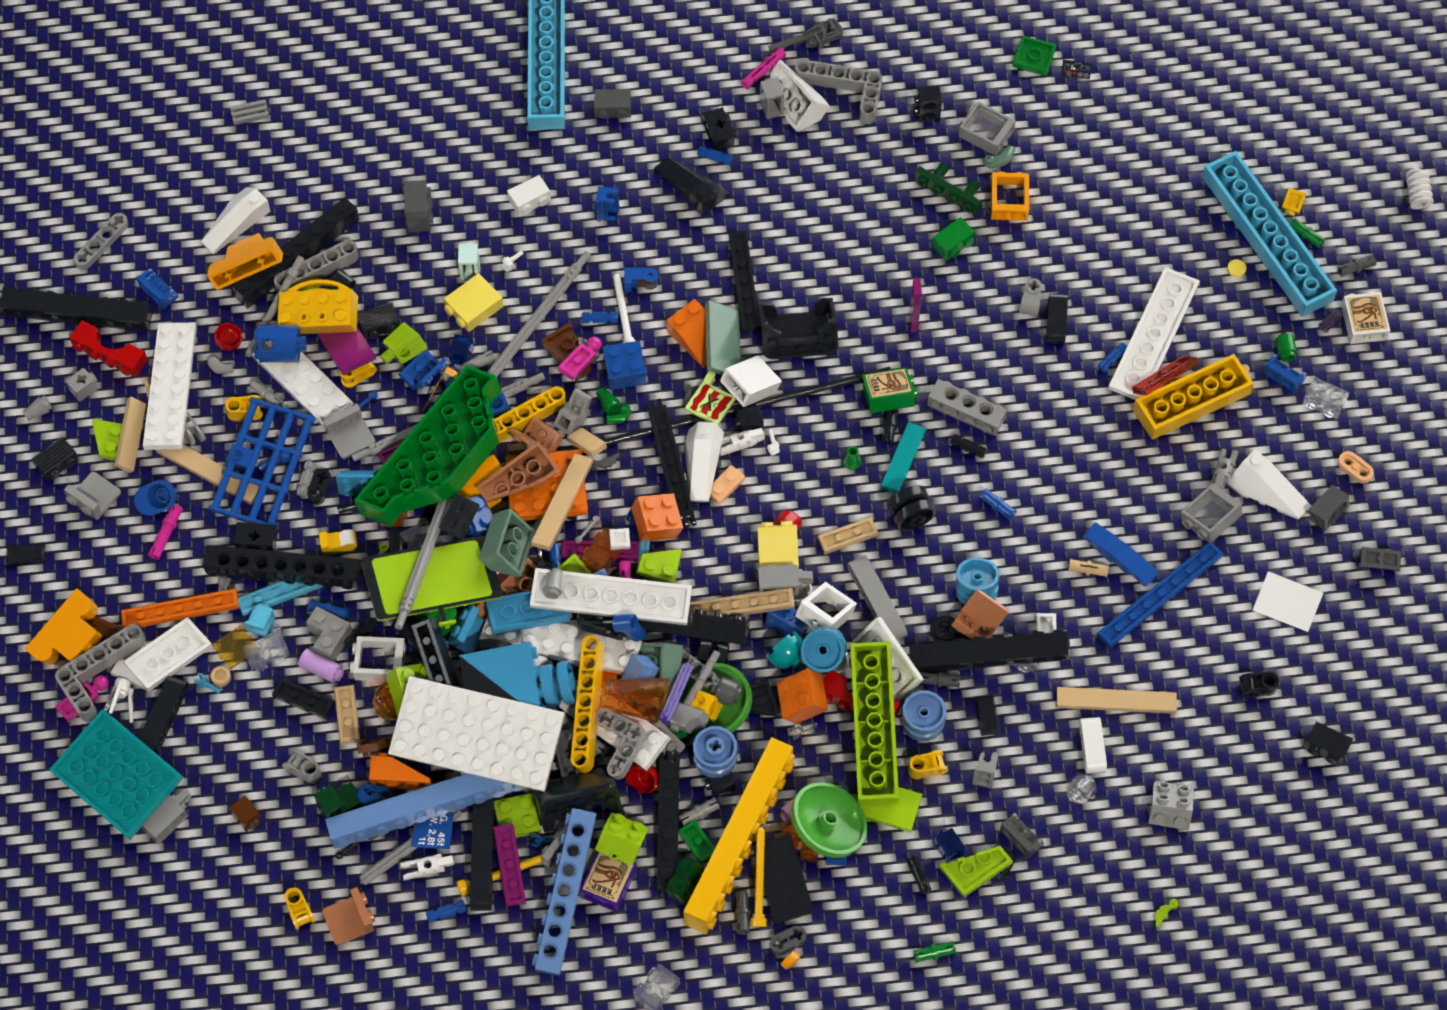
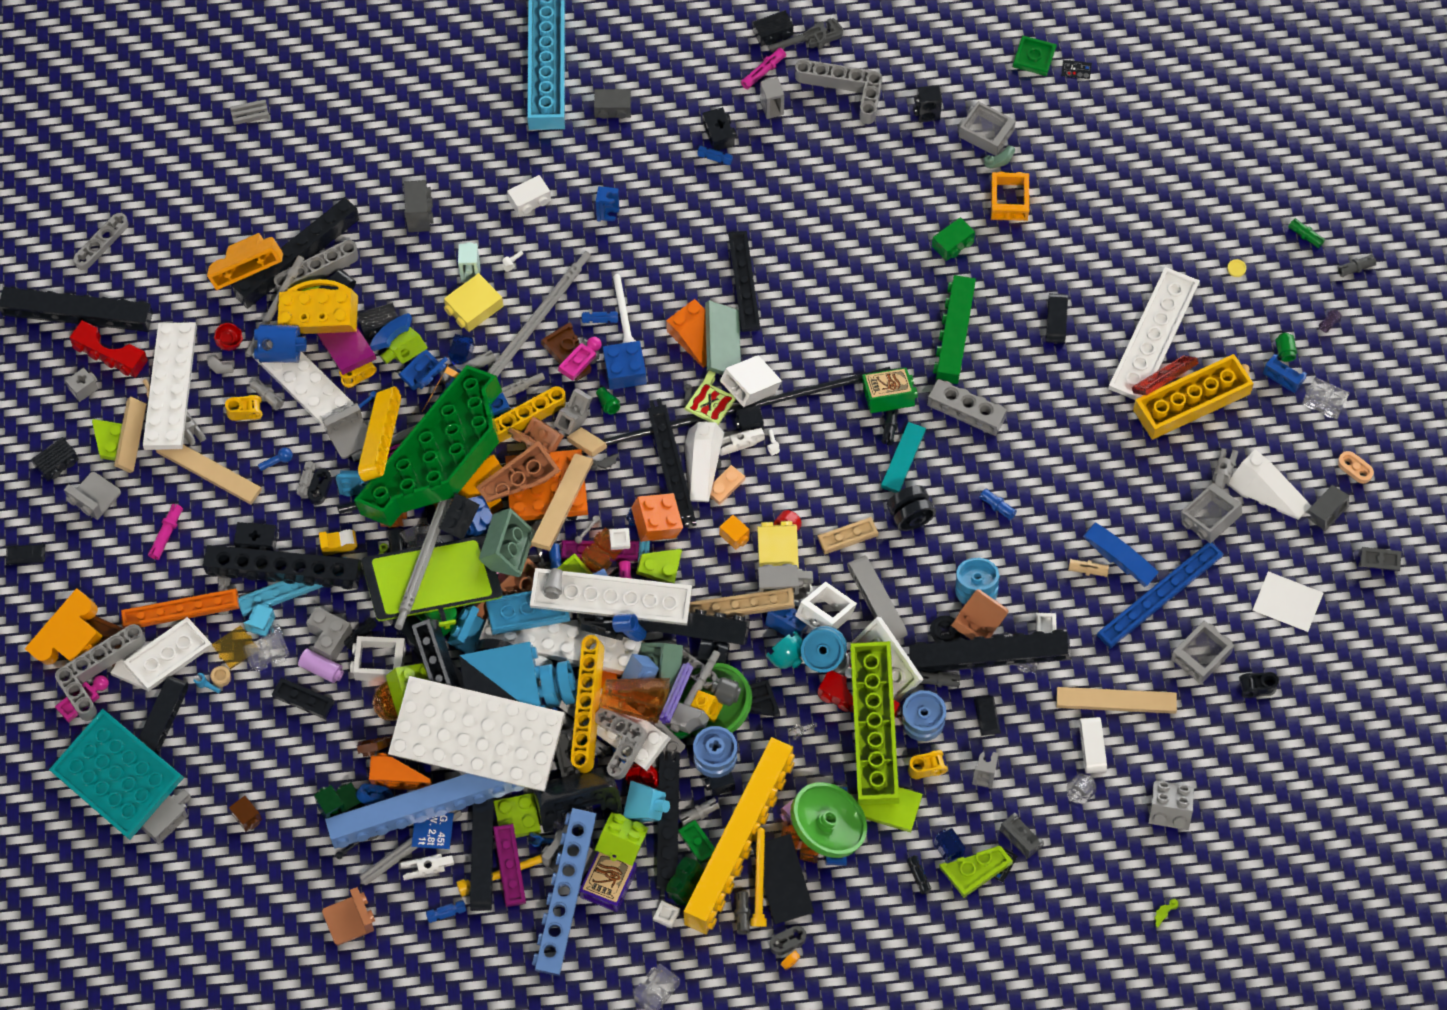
(37, 408): light grey cone -> none
(121, 690): white plant -> none
(155, 497): blue piece -> none
(156, 288): blue hinge -> none
(238, 216): white wedge -> none
(247, 459): blue door -> none
(299, 911): yellow piece -> none
(300, 764): light grey piece -> none
(340, 612): blue pin -> none
(347, 714): tan tile -> none
(379, 434): none -> yellow beam
(390, 332): none -> blue tile
(621, 416): green arm -> none
(640, 278): blue leg -> none
(645, 803): none -> medium azure torso
(666, 914): none -> white tile
(693, 186): black wedge -> none
(734, 532): none -> light orange brick
(773, 28): none -> black brick
(799, 333): black windscreen -> none
(801, 101): white wedge -> none
(802, 696): orange brick -> none
(852, 458): green cone -> none
(915, 304): magenta tile -> none
(934, 952): green pin -> none
(953, 194): dark green plate -> none
(955, 330): none -> green brick
(968, 446): black axle -> none
(1031, 299): light grey piece -> none
(1112, 357): blue axle -> none
(1202, 652): none -> light grey window
(1269, 234): medium azure brick -> none
(1293, 202): yellow bracket -> none
(1328, 744): black brick -> none
(1365, 317): brick -> none
(1419, 188): white piece -> none

